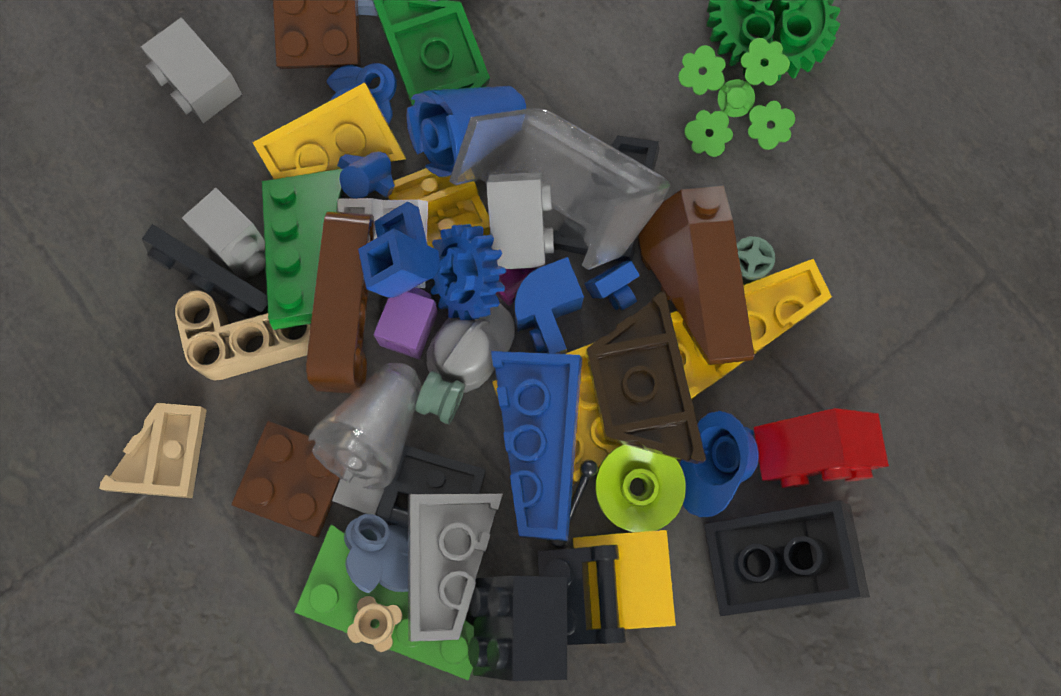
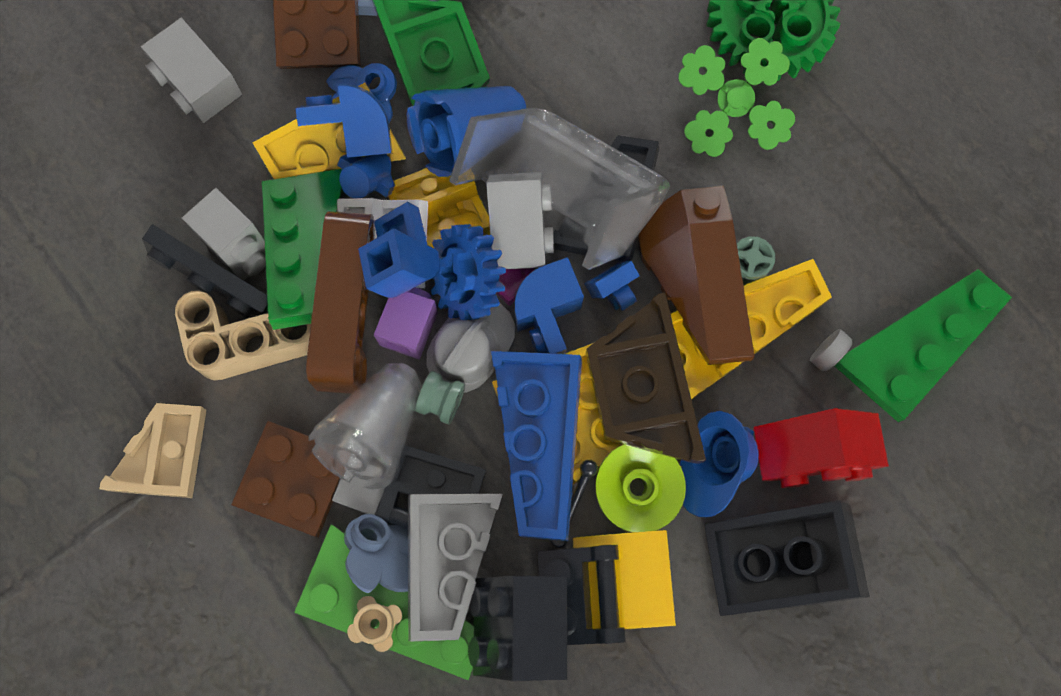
(362, 118): none -> blue brick
(831, 350): none -> light grey tile
(918, 349): none -> green wing

